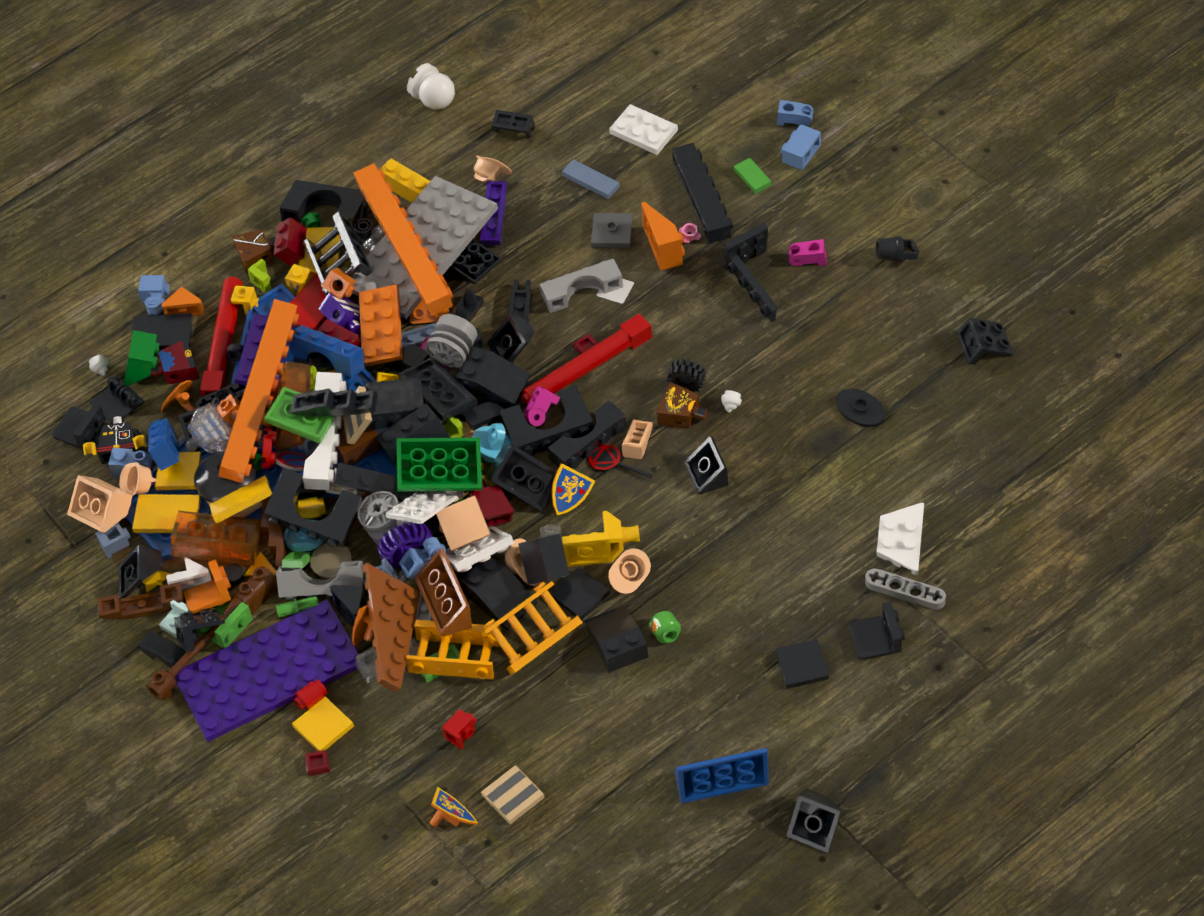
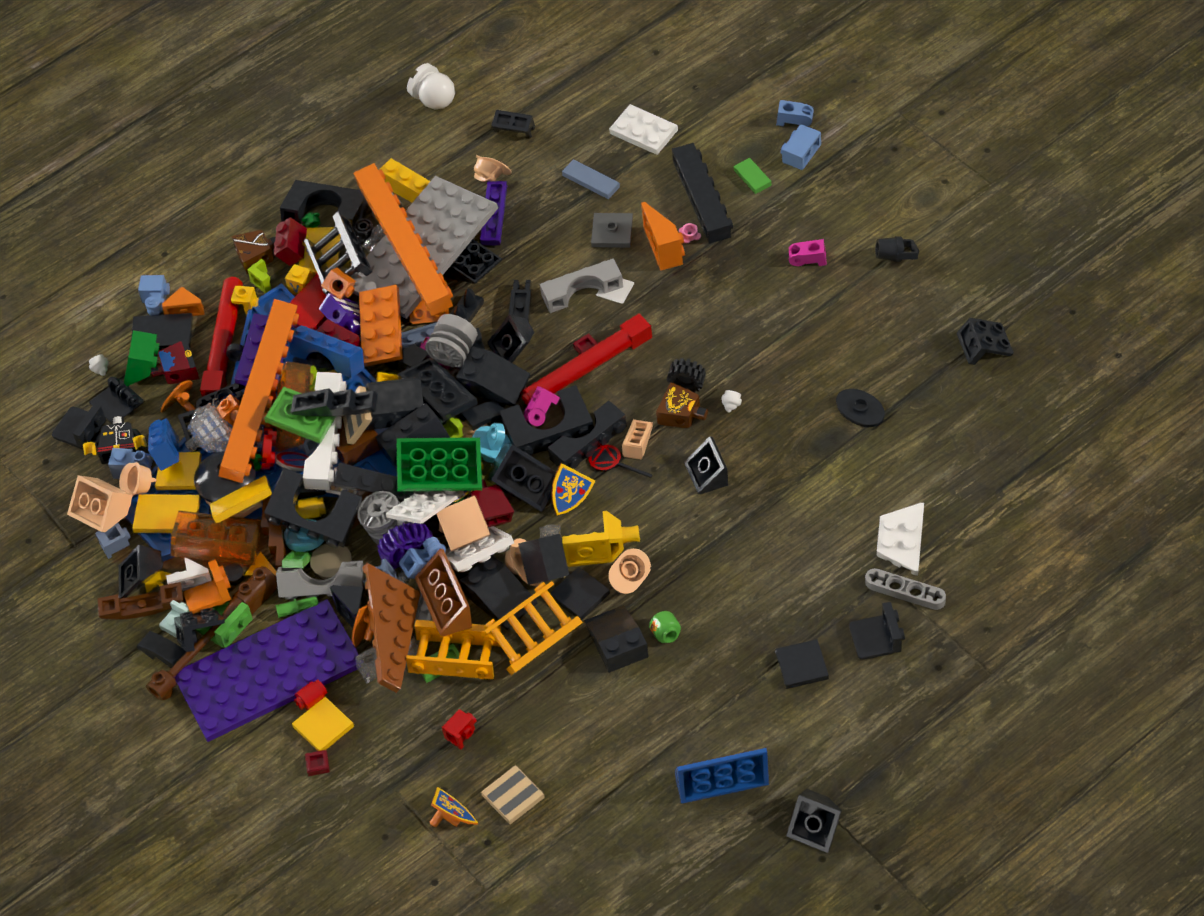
(737, 253): black bracket -> none

